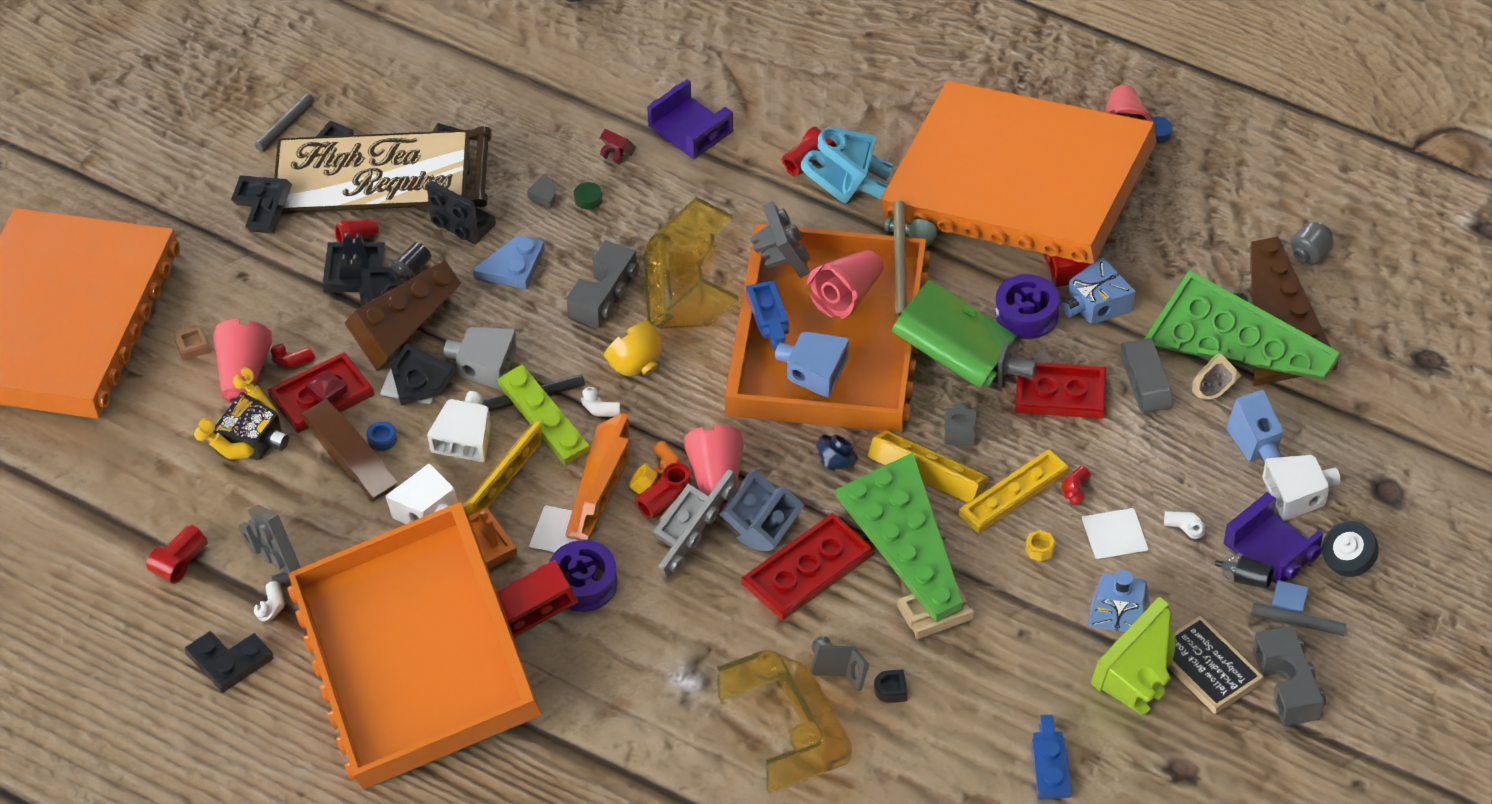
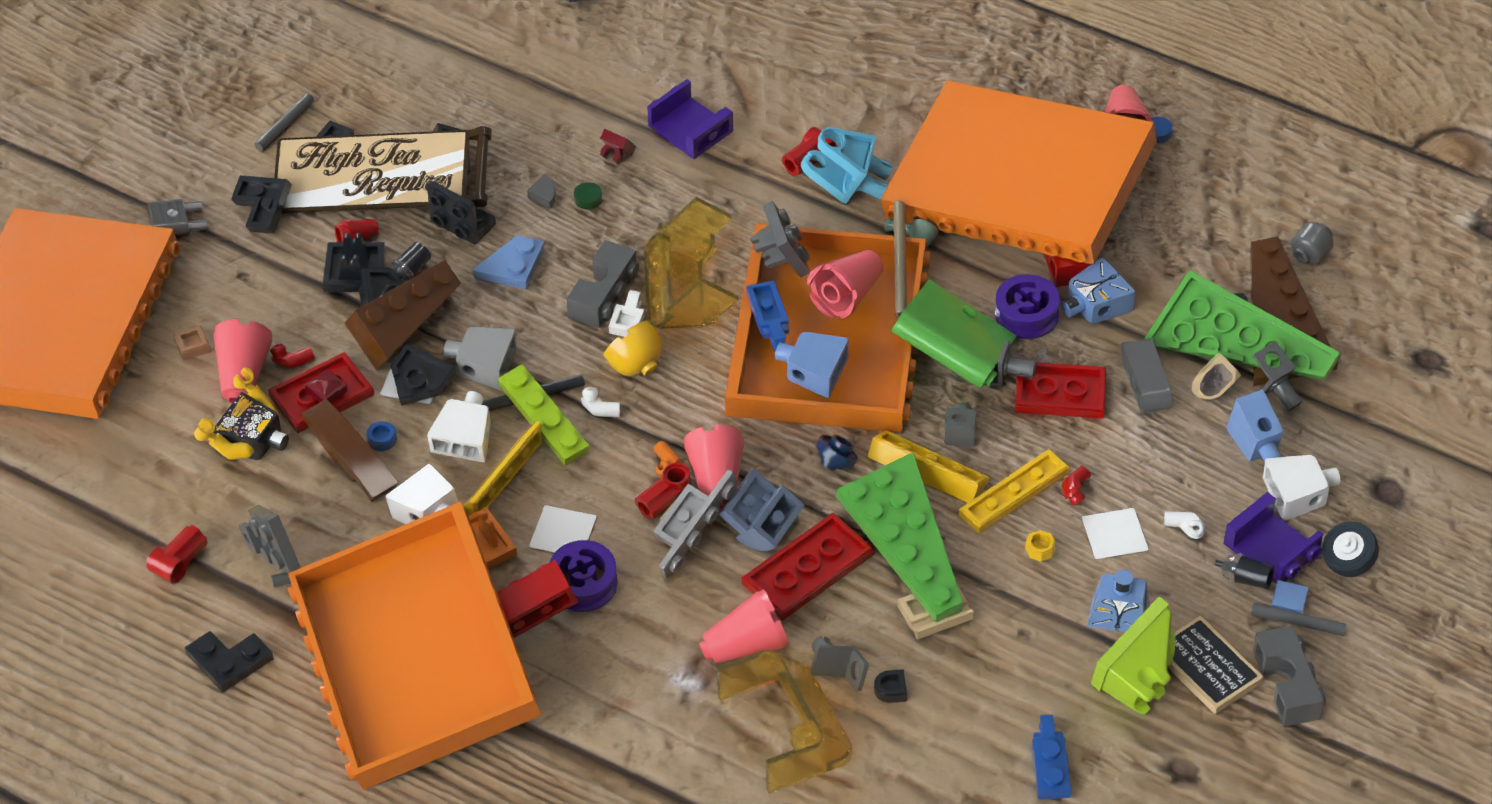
(172, 215): none -> dark grey piece
(273, 605): white arm -> none
(602, 471): orange wedge -> none
(628, 315): none -> white plate
(643, 478): yellow tile -> none
(745, 631): none -> coral cone
(1278, 376): none -> dark grey bracket

